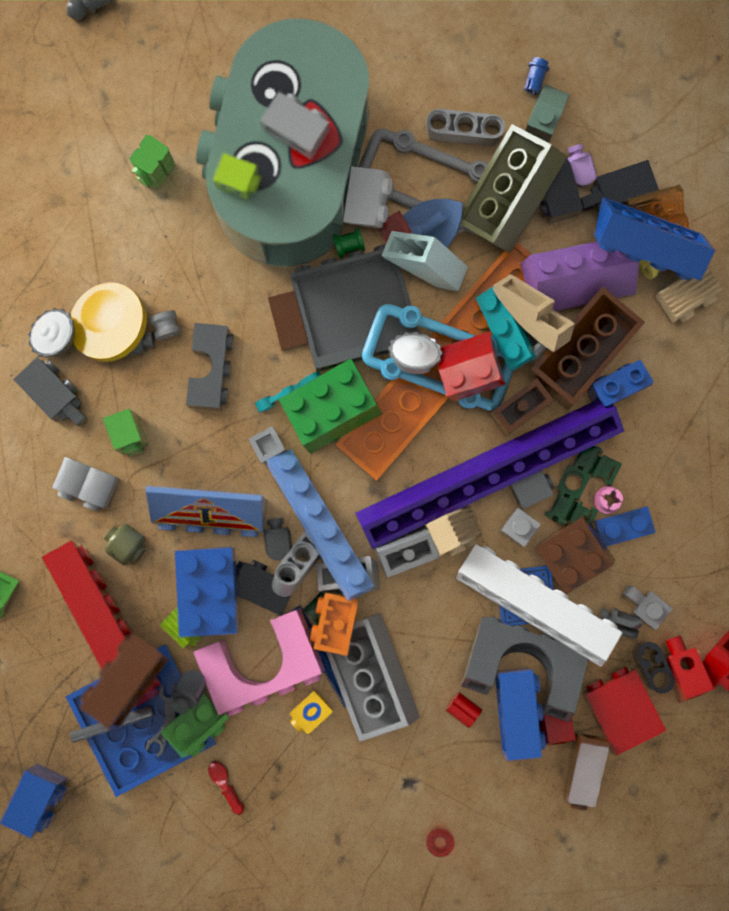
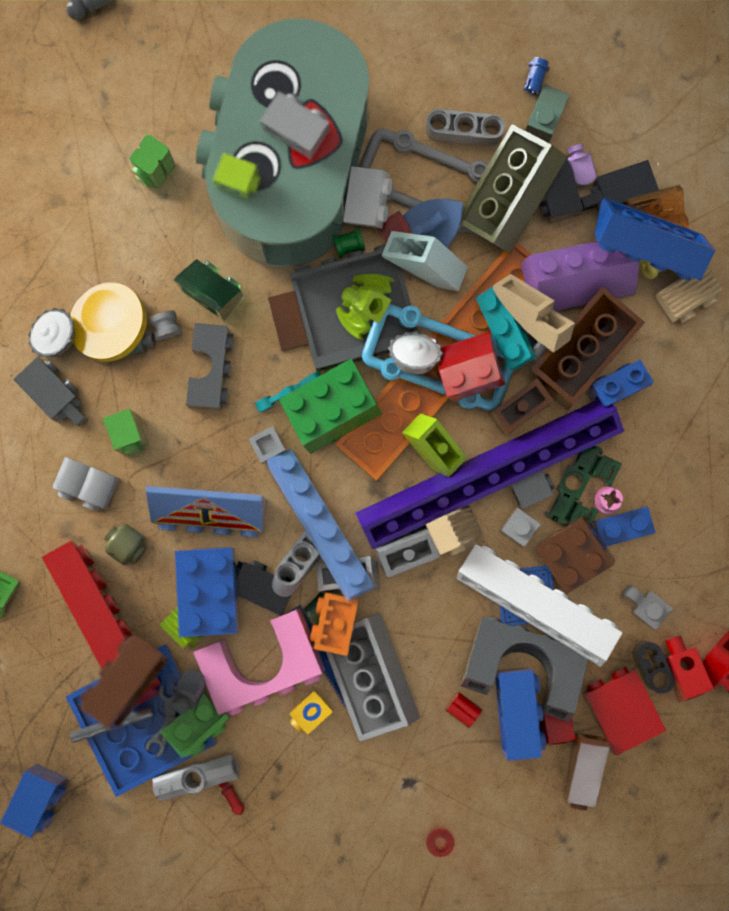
(209, 288): none -> clear green slope
(211, 773): none -> light grey piece
(277, 539): dark grey arm -> none
(364, 303): none -> lime animal
(434, 445): none -> lime brick
(626, 623): dark grey arm -> none

